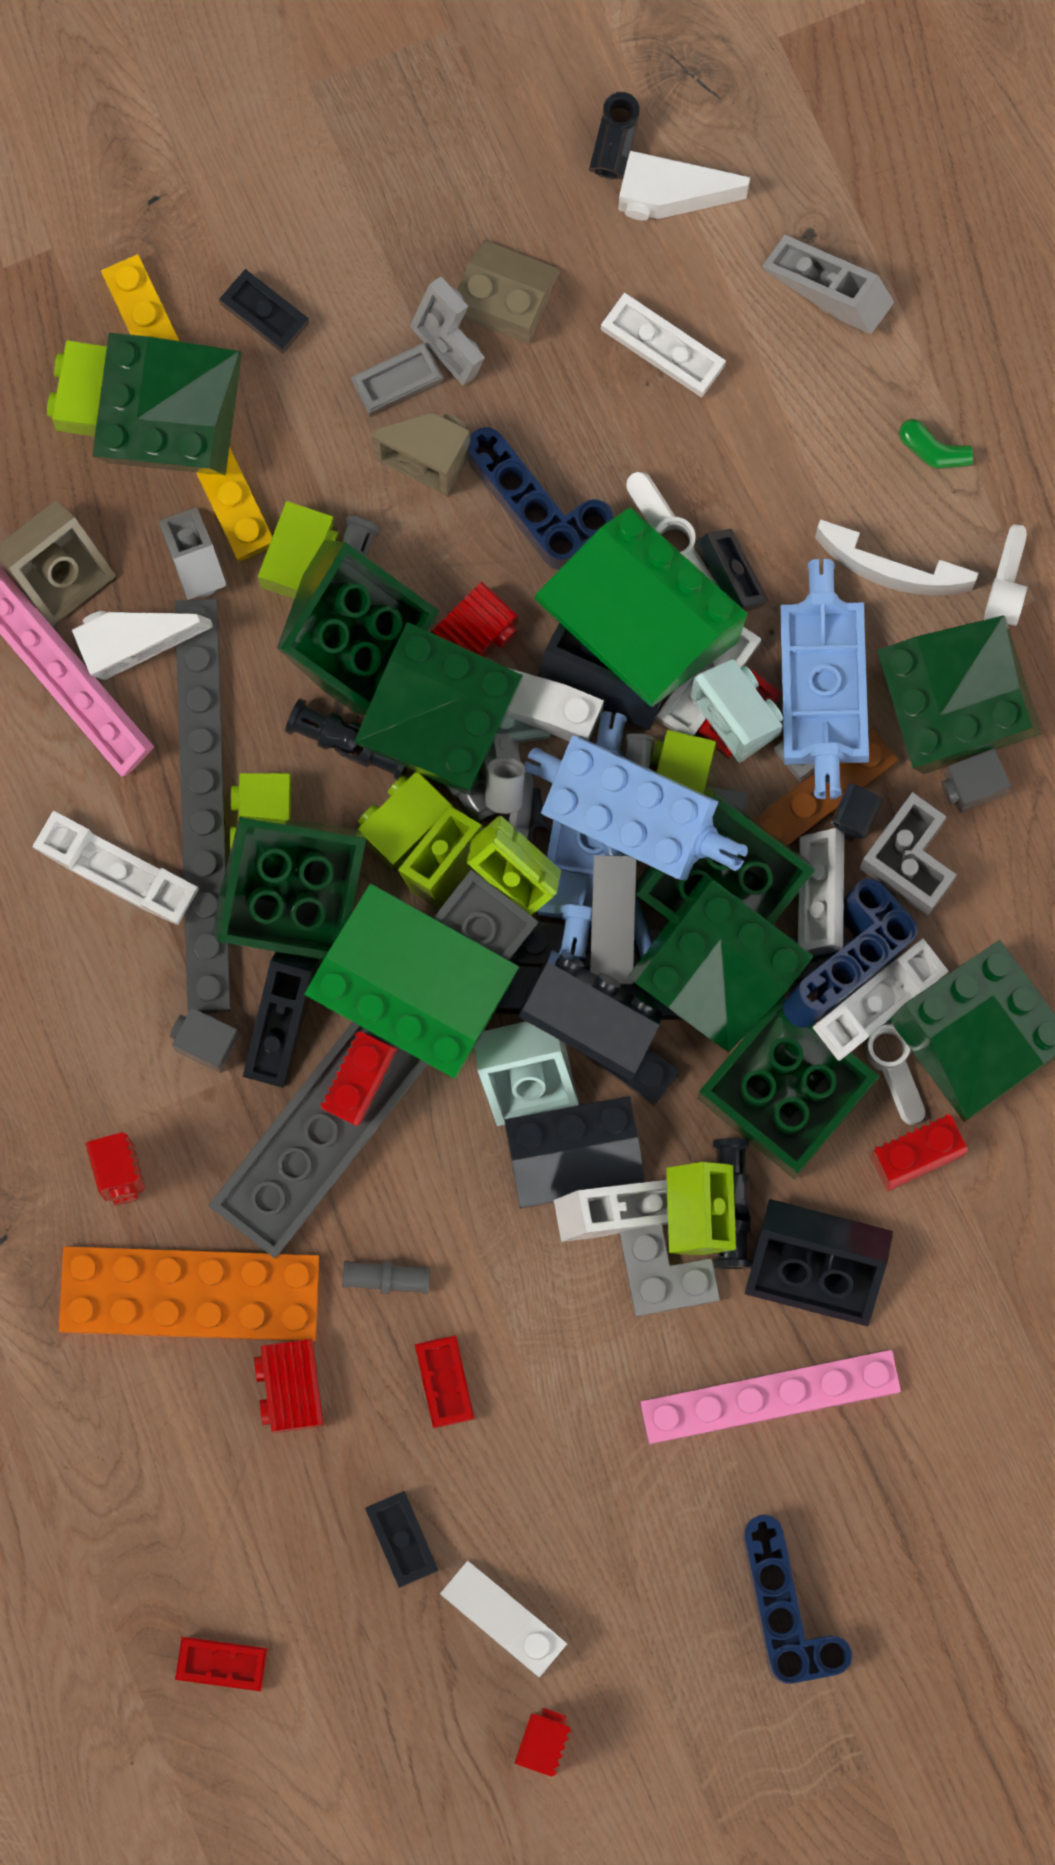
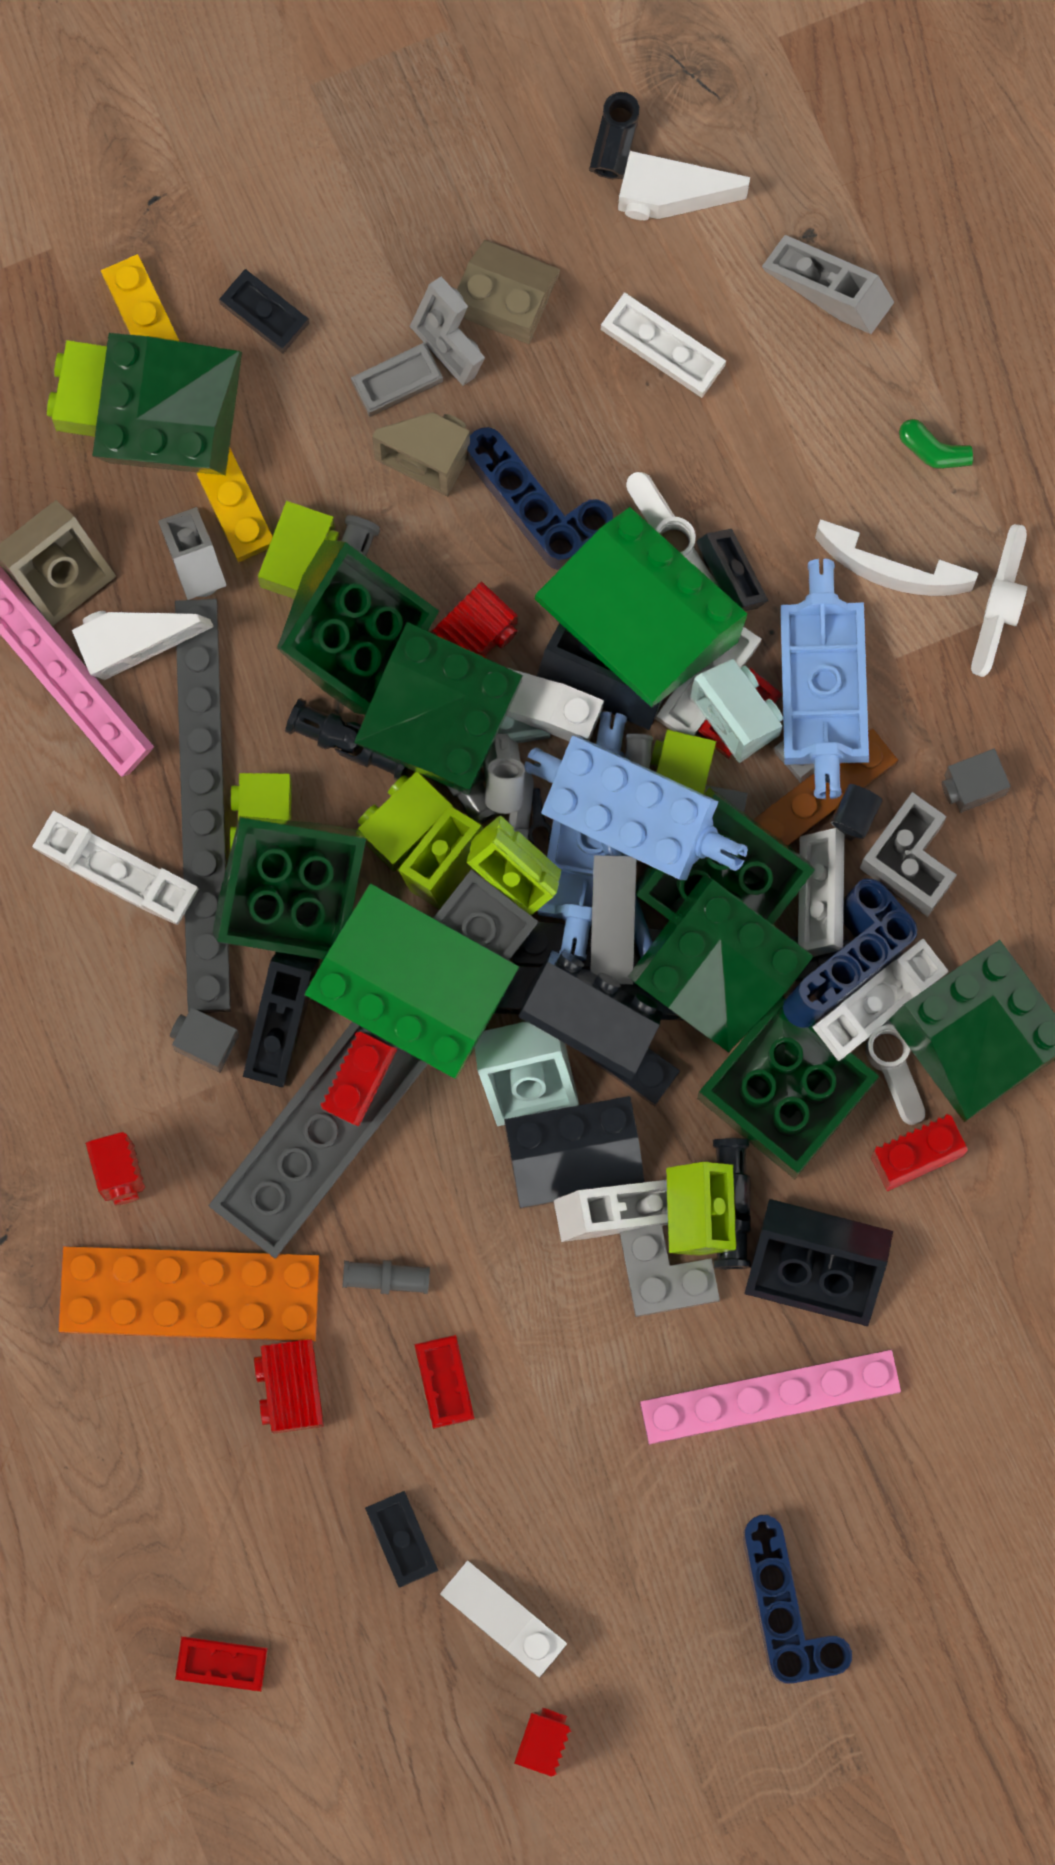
(958, 693): dark green slope -> none

